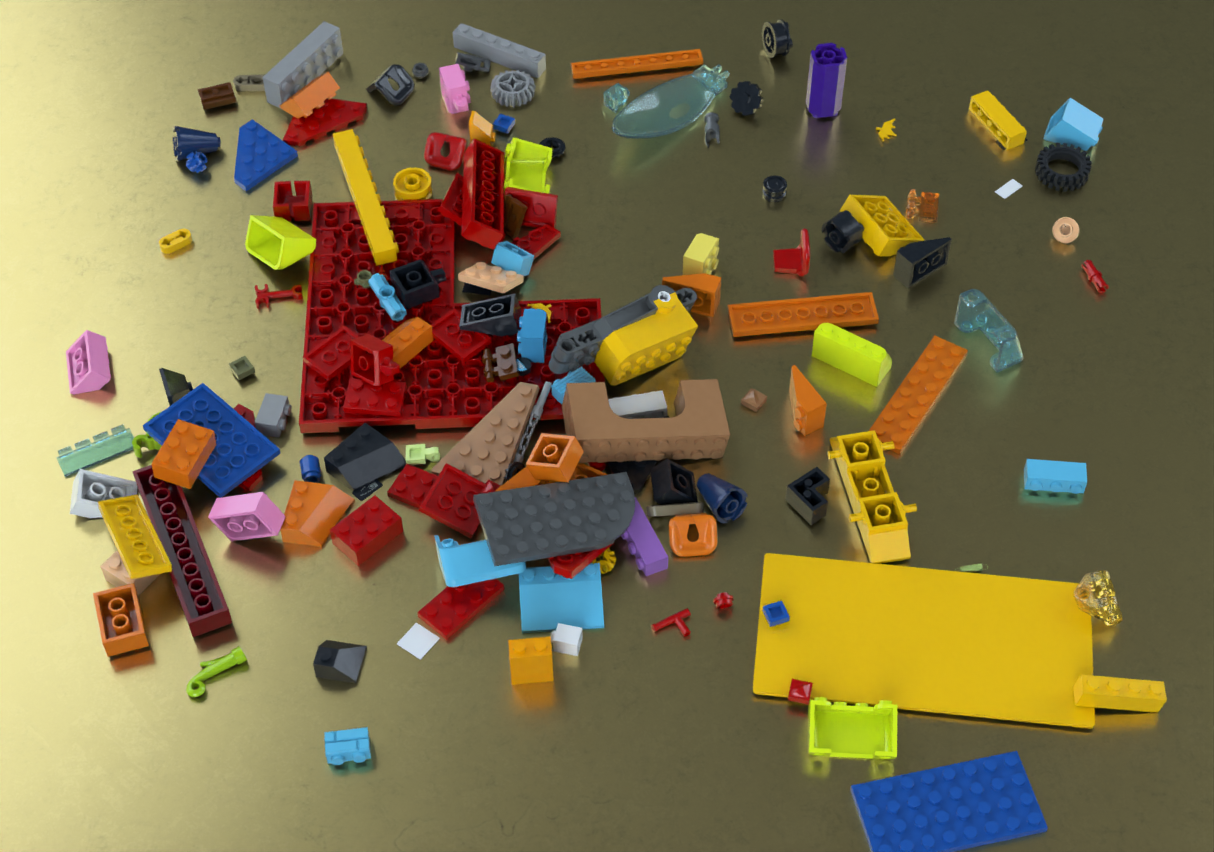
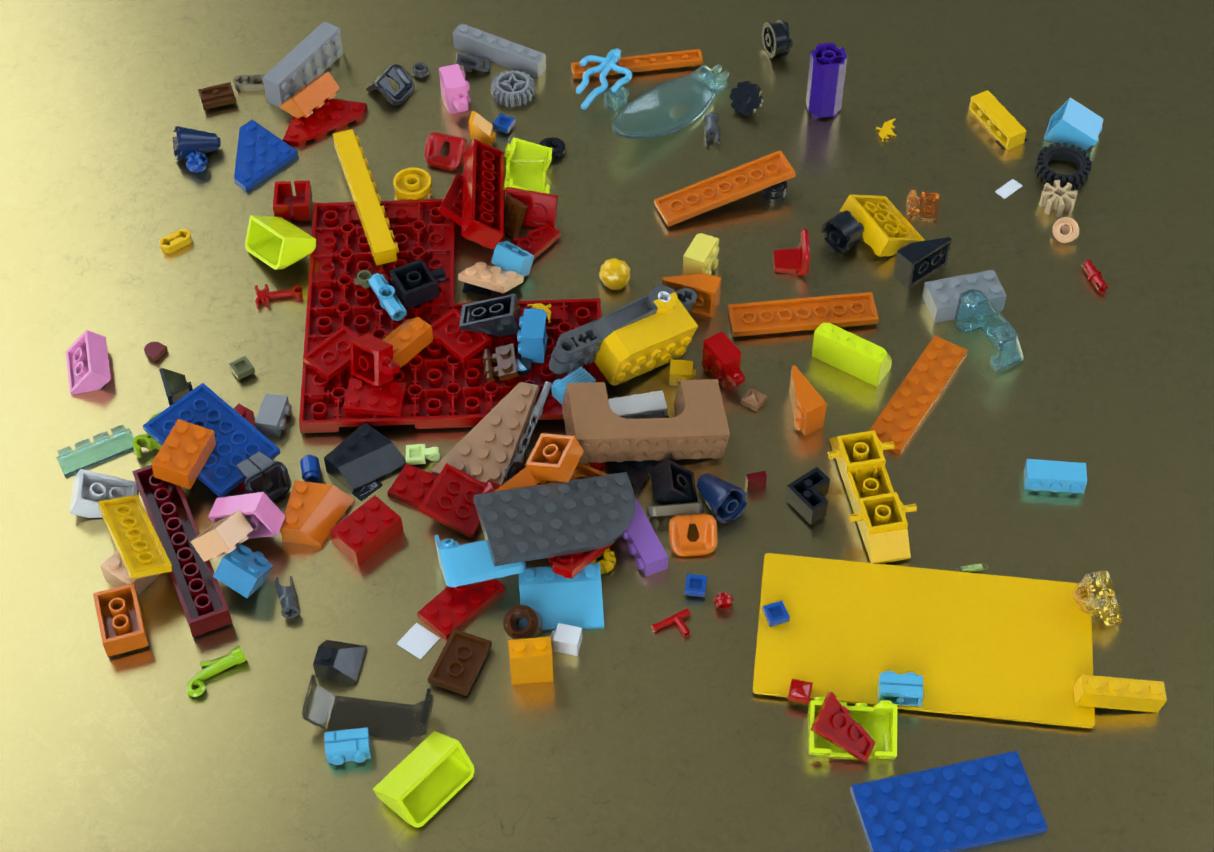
(155, 351): none -> dark red tile
(222, 536): none -> light nougat brick
(243, 570): none -> dark azure hinge
(259, 466): none -> black piece
(287, 597): none -> dark grey piece
(382, 718): none -> clear smoke windscreen
(426, 779): none -> neon yellow windscreen
(460, 662): none -> reddish brown plate
(512, 620): none -> reddish brown piece
(607, 64): none -> medium azure plant
(615, 274): none -> yellow hair
(681, 371): none -> yellow brick
(695, 585): none -> blue plate
(722, 360): none -> red hinge
(724, 188): none -> orange plate
(756, 481): none -> dark red tile
(840, 729): none -> red wing
(901, 688): none -> medium azure brick
(943, 294): none -> light grey brick
(1058, 198): none -> tan gear

